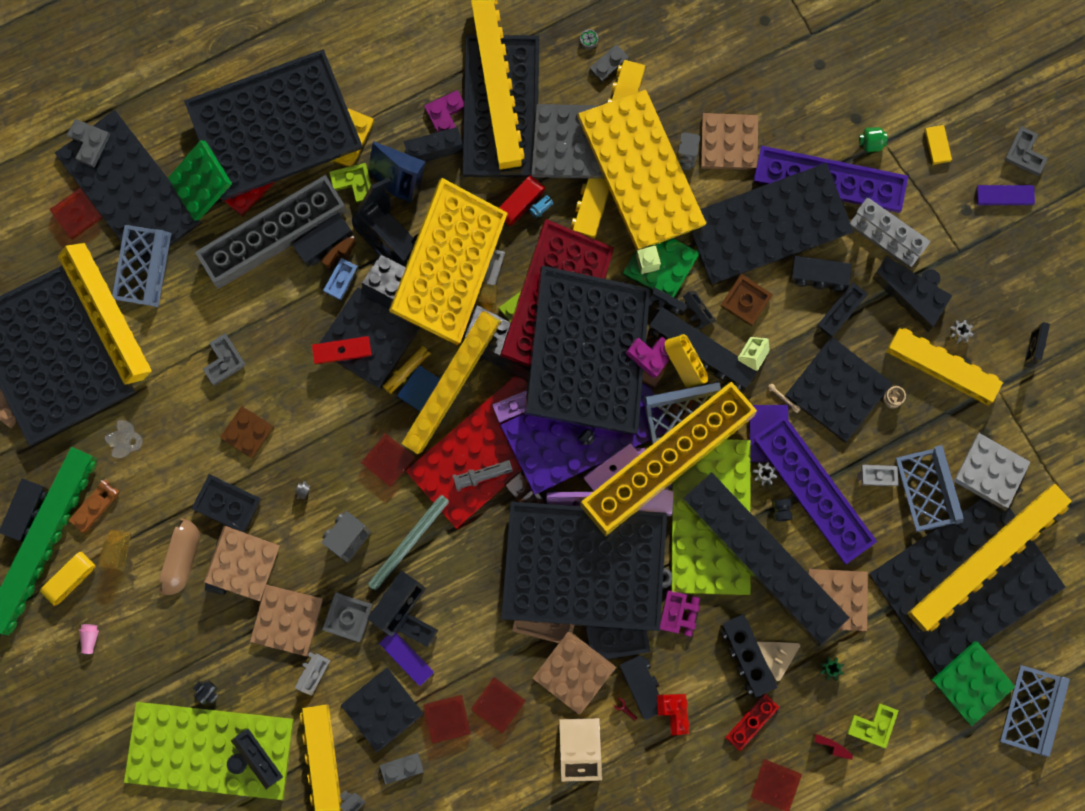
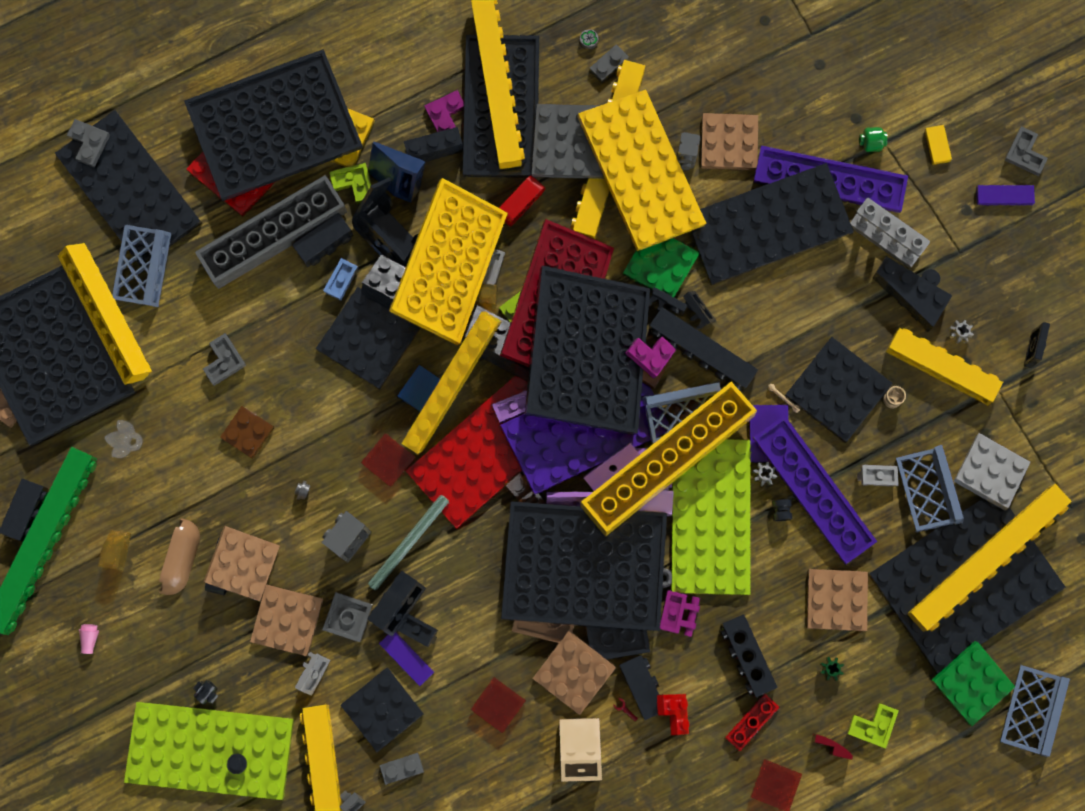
(67, 578): yellow beam -> none
(76, 213): clear red plate -> none
(94, 506): dark orange plate -> none
(199, 180): green plate -> none
(226, 503): black plate -> none
(257, 759): black plate -> none
(329, 351): red tile -> none
(342, 249): reddish brown slope -> none
(401, 375): yellow pin -> none
(447, 719): clear red plate -> none
(473, 477): dark grey pin -> none
(537, 209): dark azure pin -> none
(586, 437): black plate -> none
(648, 259): yellowish green brick -> none
(686, 361): yellow beam -> none
(746, 300): reddish brown plate -> none
(754, 352): yellowish green slope -> none
(765, 559): black brick -> none
(778, 656): tan piece -> none
(820, 273): black brick -> none
(842, 310): black plate -> none

